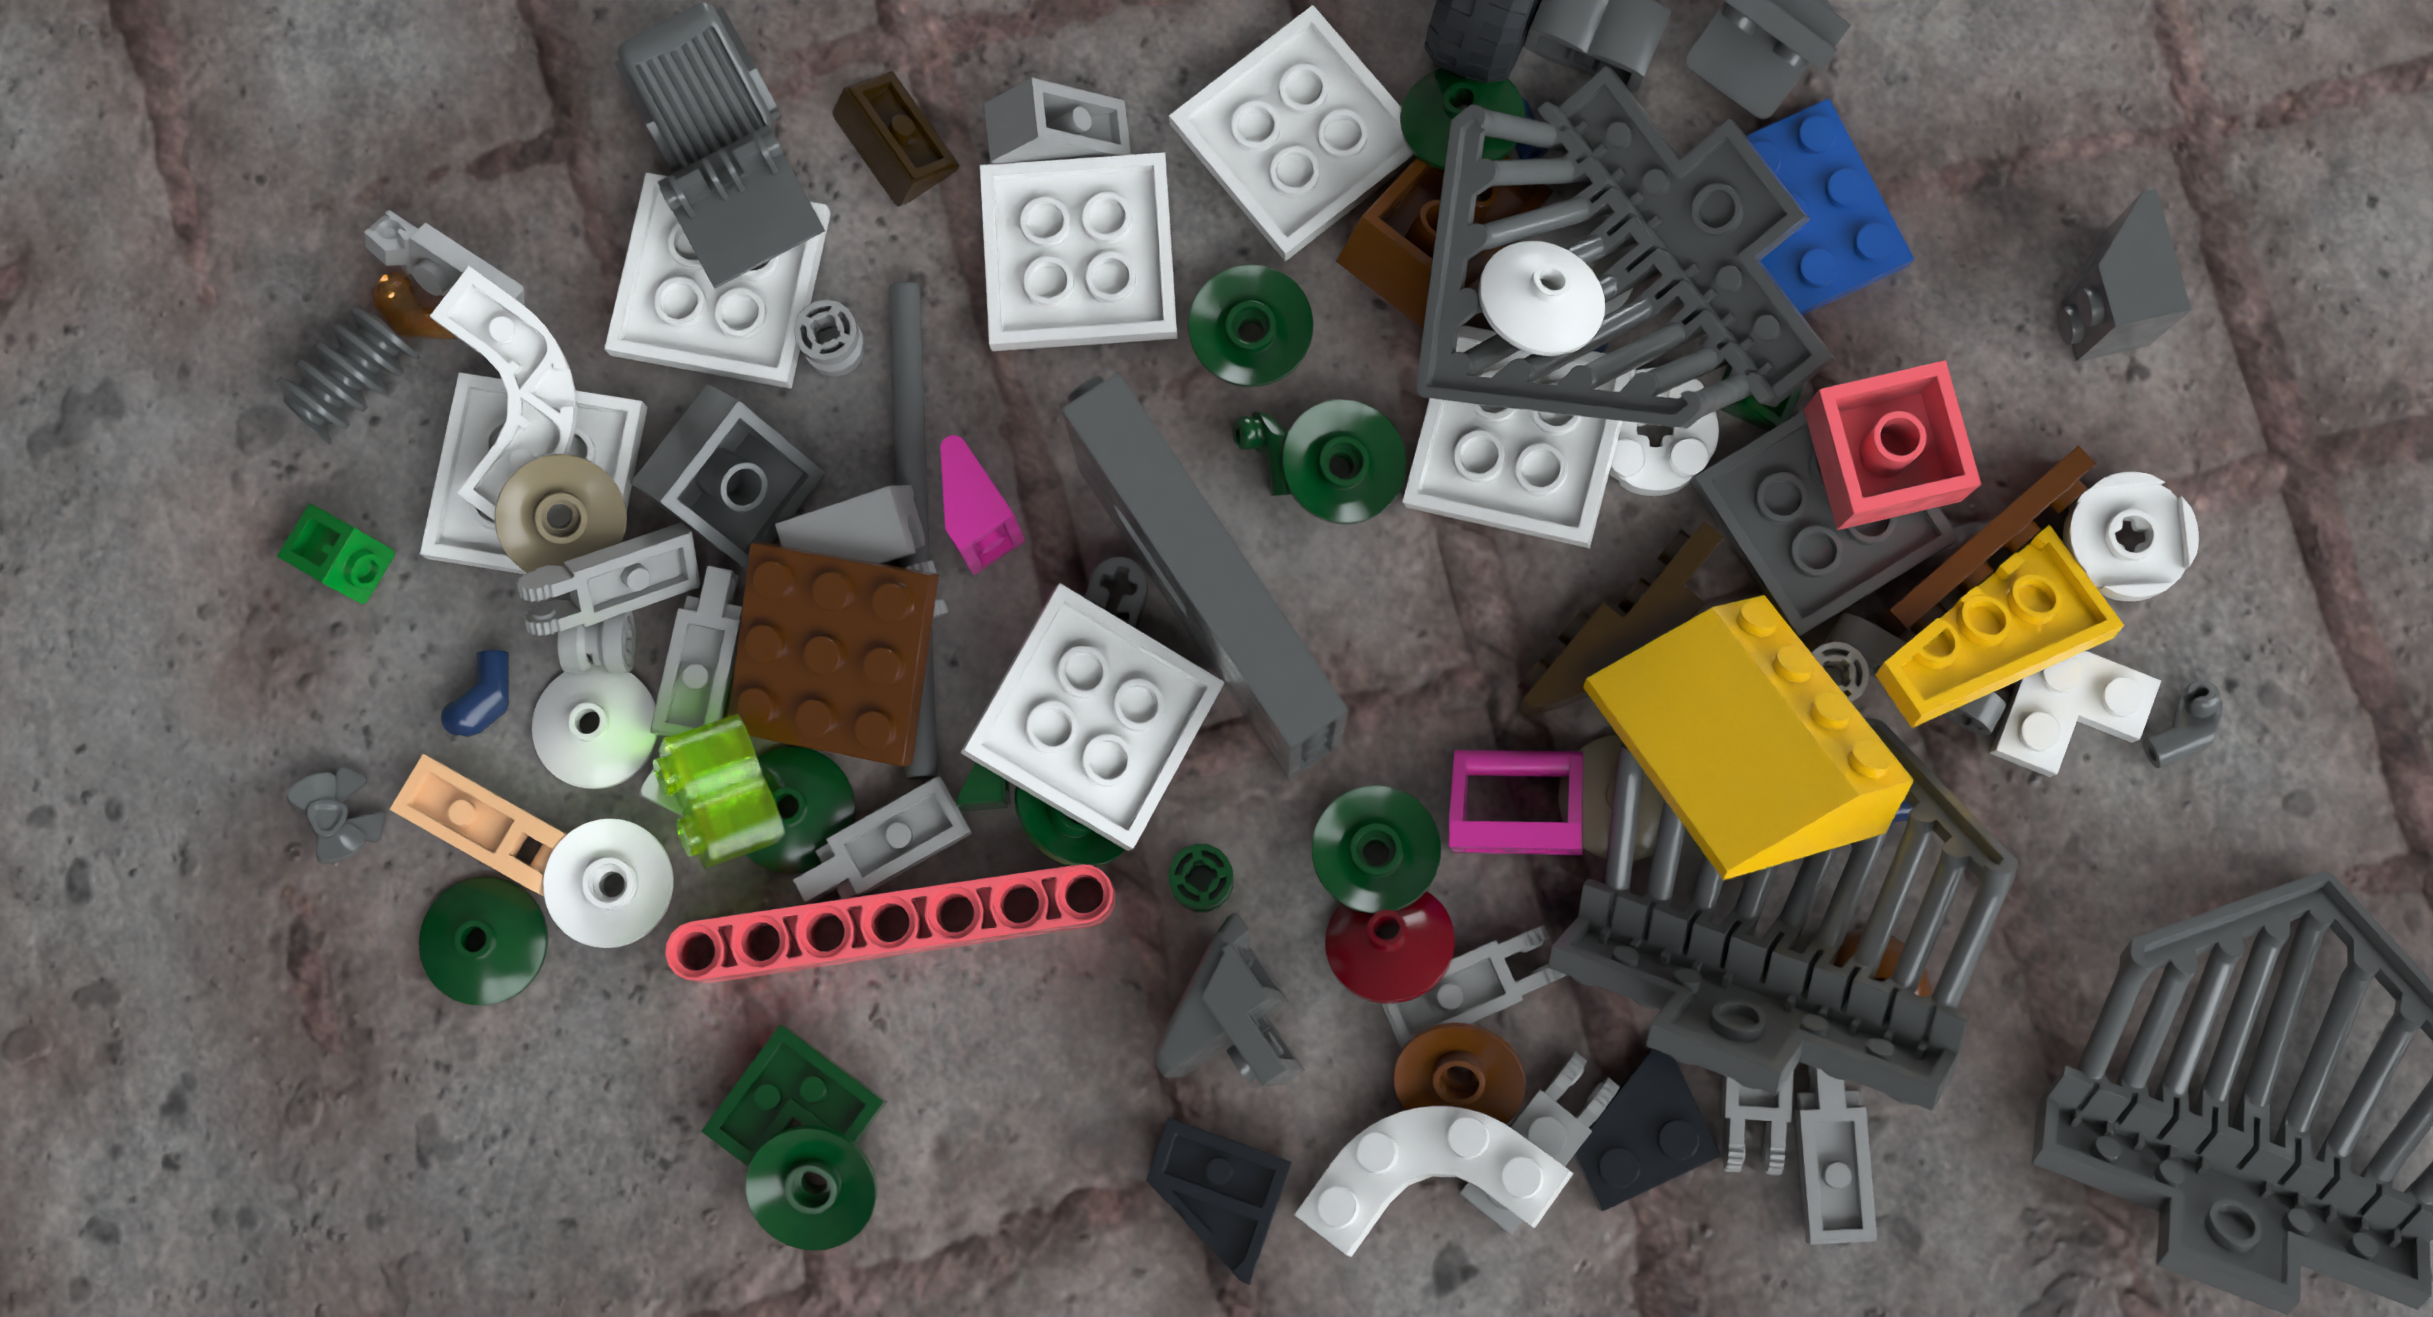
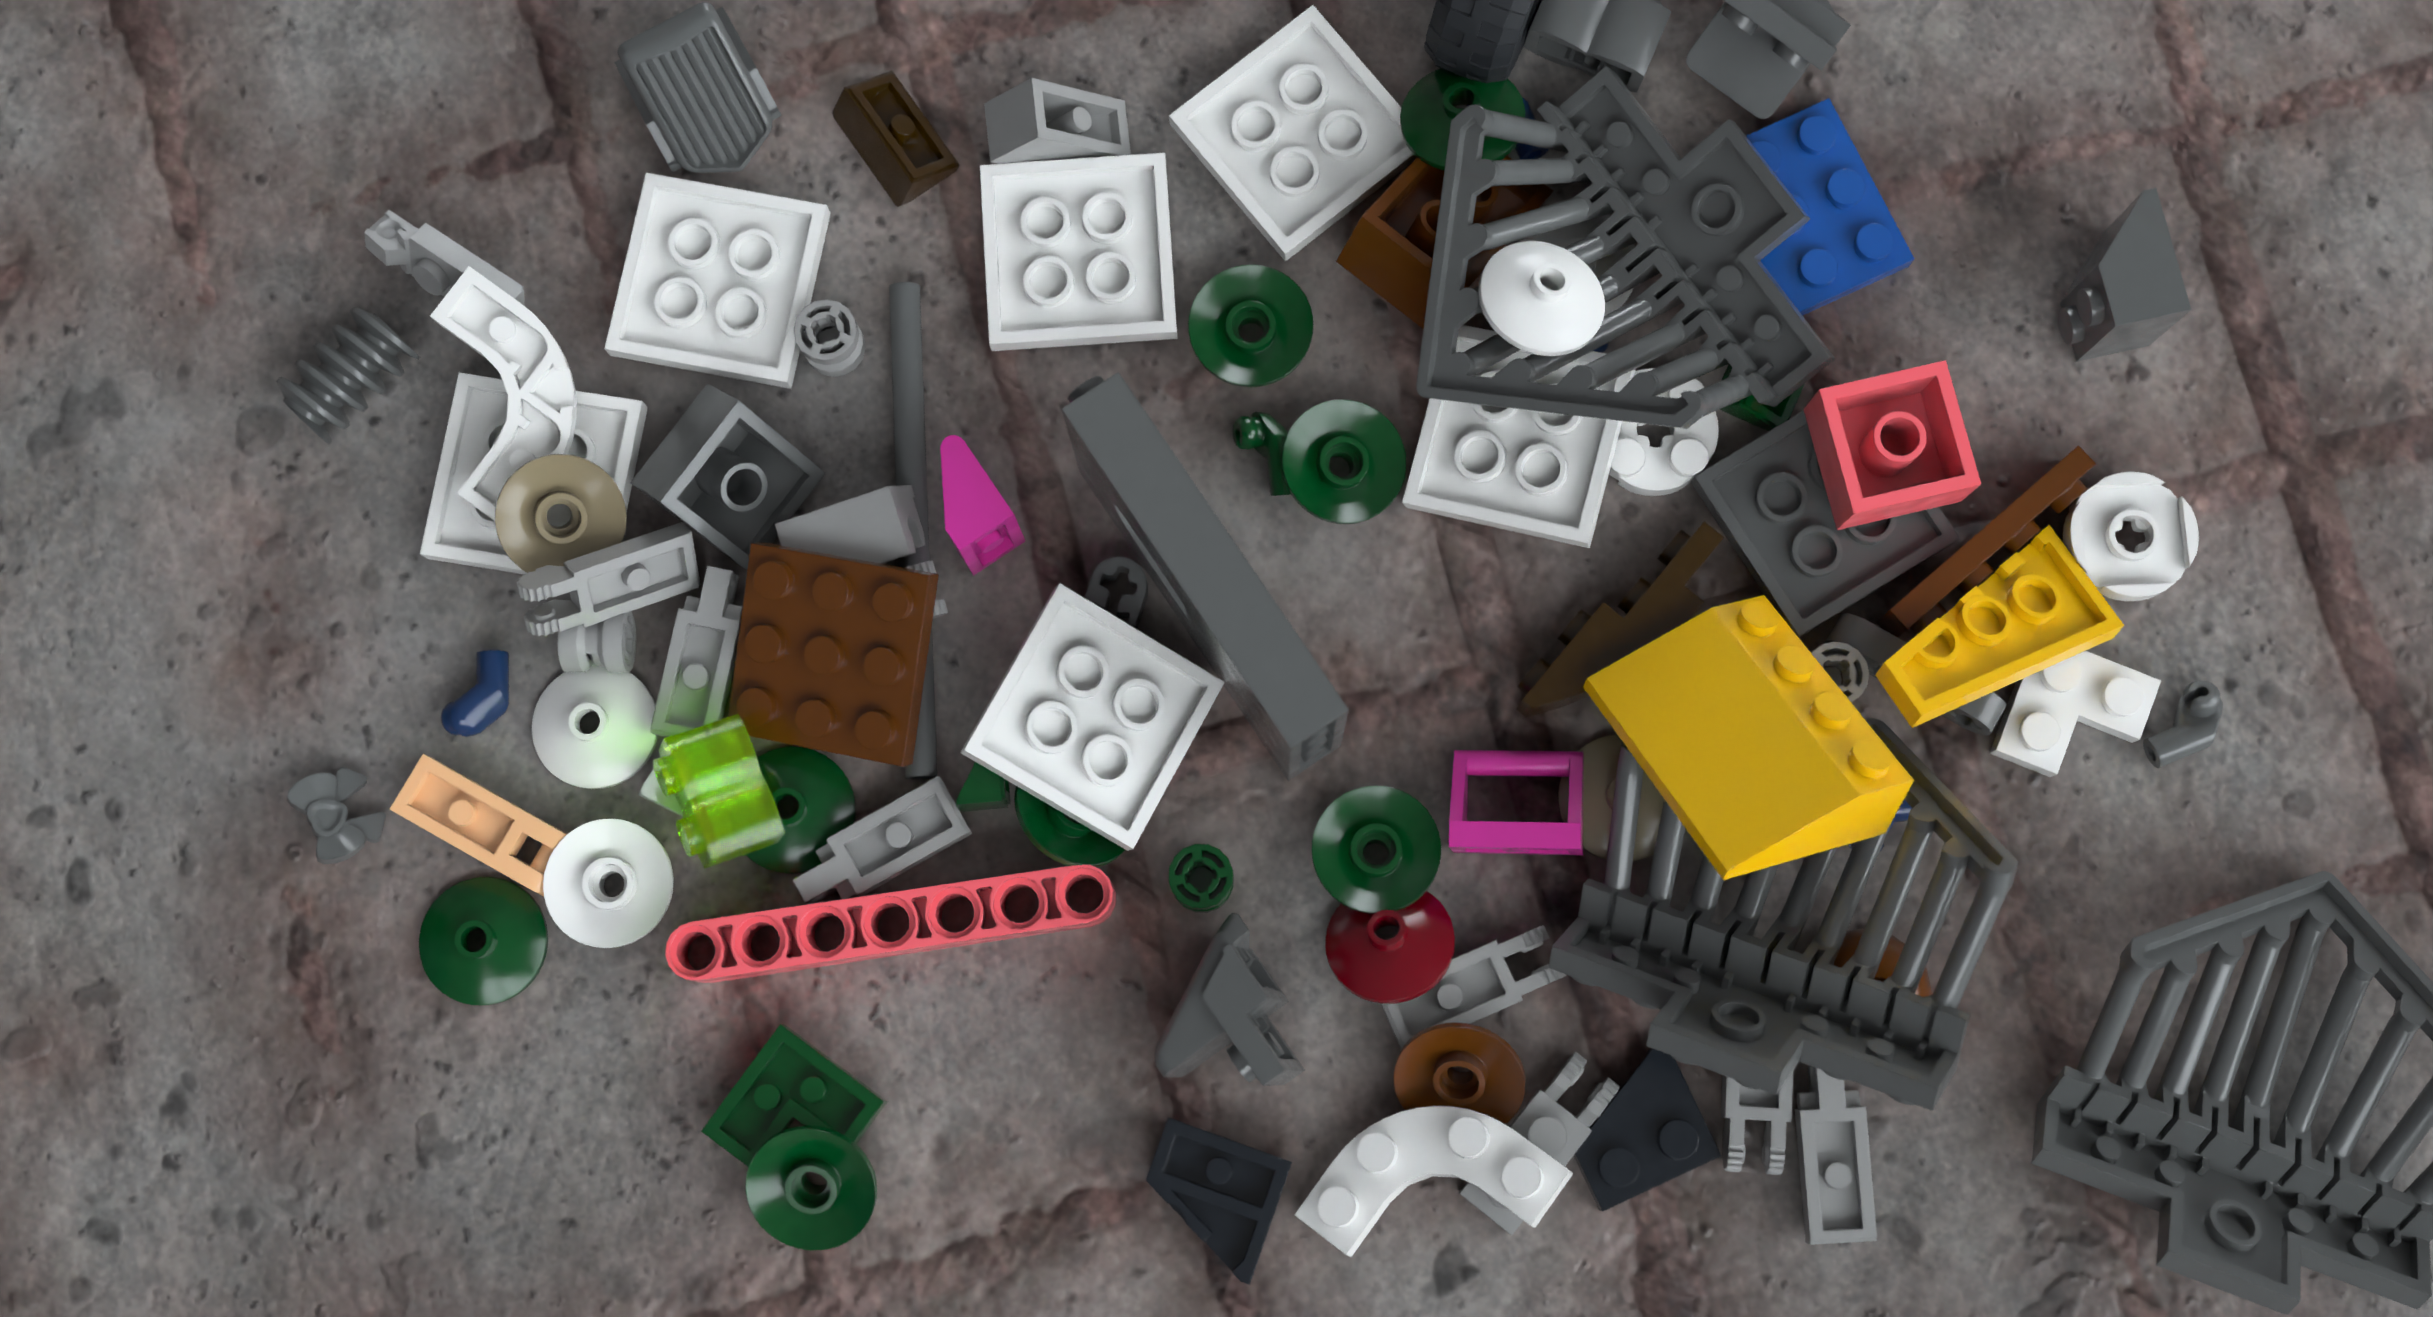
(336, 554): green bracket -> none
(401, 309): clear orange arm -> none
(741, 206): dark grey hinge -> none

